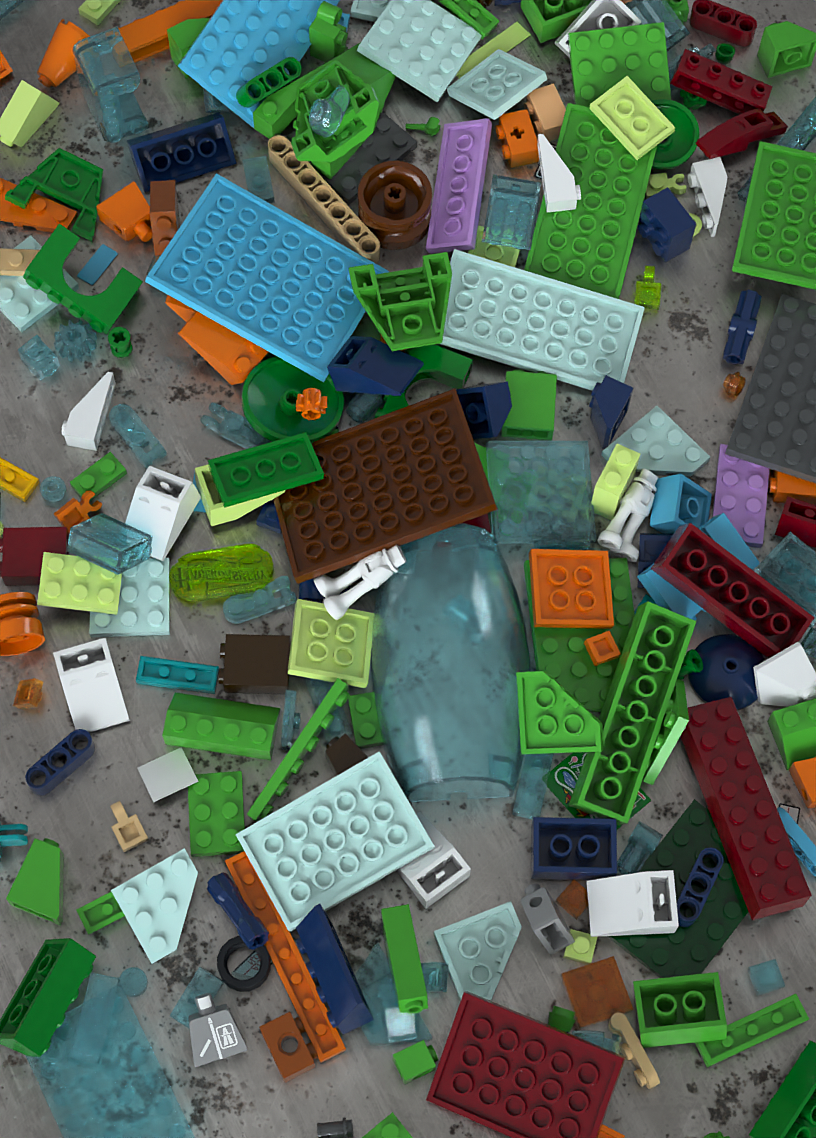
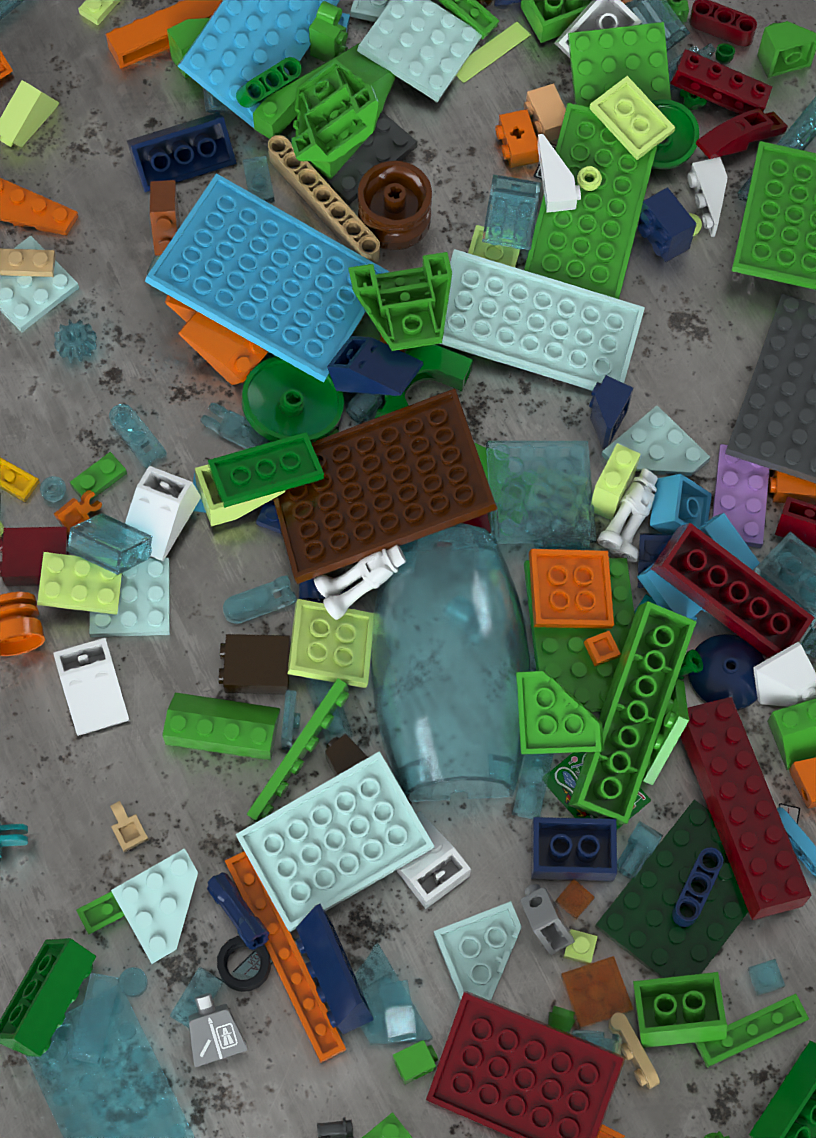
(28, 693): clear orange plate -> none
(38, 358): clear light blue brick -> none
(40, 882): bright green slope -> none
(59, 58): orange cone -> none
(63, 749): dark blue beam -> none
(67, 180): green wing -> none
(89, 415): white slope -> none
(97, 264): medium azure sticker -> none
(98, 310): green arch -> none
(108, 84): clear light blue windscreen -> none
(120, 342): green bush -> none
(127, 214): orange torso -> none
(167, 774): white sticker -> none
(177, 675): teal tile -> none
(216, 813): bright green plate -> none
(221, 572): clear neon green tile -> none
(276, 1033): dark orange brick -> none
(311, 404): orange gear -> none
(328, 113): clear light blue piece -> none
(365, 720): bright green plate -> none
(404, 959): bright green slope -> none
(430, 128): bright green hand -> none
(435, 976): clear light blue plate -> none
(459, 186): lavender plate -> none
(485, 408): dark blue slope -> none
(496, 84): light aqua plate -> none
(532, 405): bright green brick -> none
(592, 172): none -> yellowish green plate
(633, 904): white slope -> none
(647, 291): clear neon green plate -> none
(659, 181): yellowish green plate -> none
(734, 384): clear orange plate -> none
(742, 327): dark blue piece -> none

